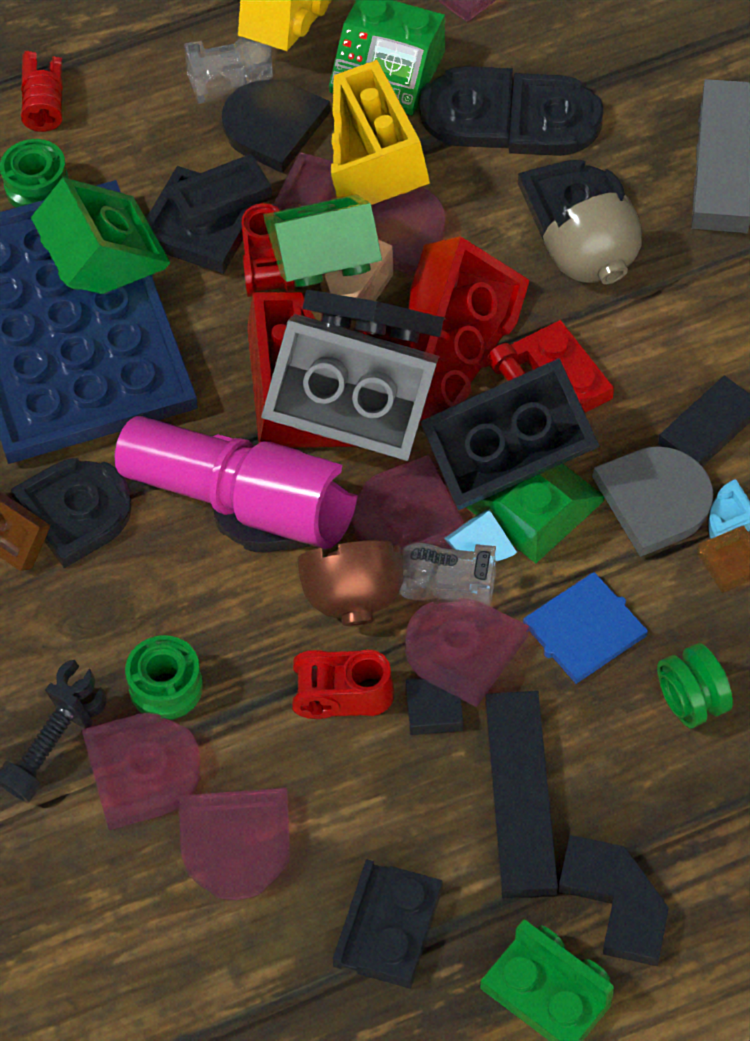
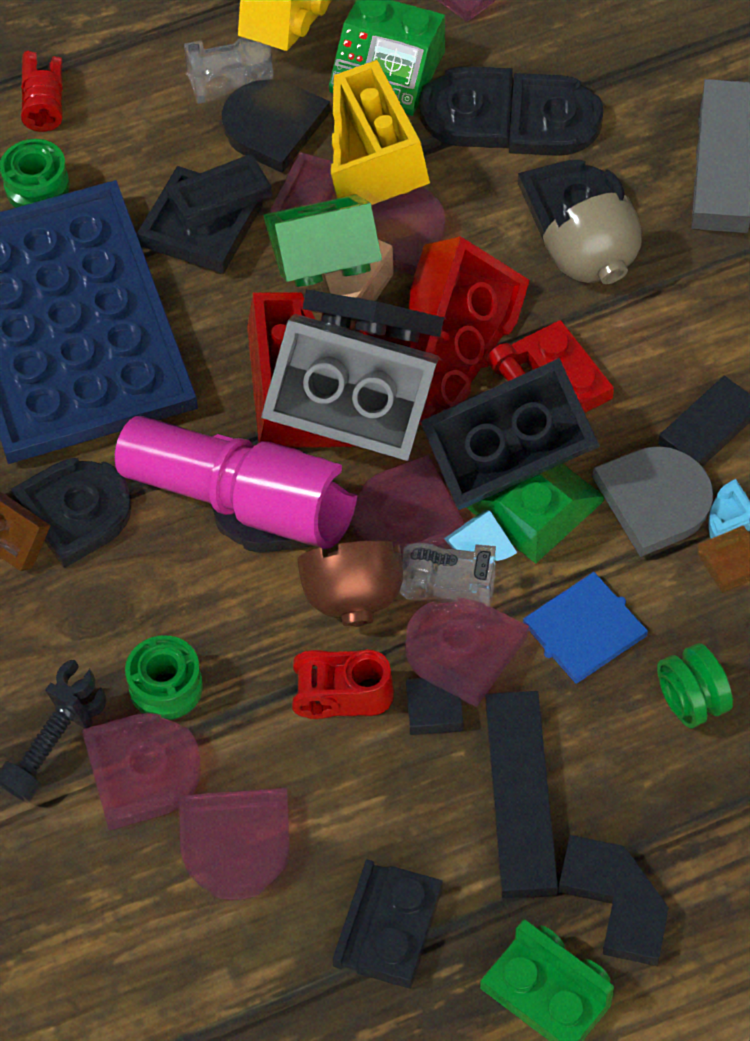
(97, 237): green slope -> none
(259, 258): red piece -> none

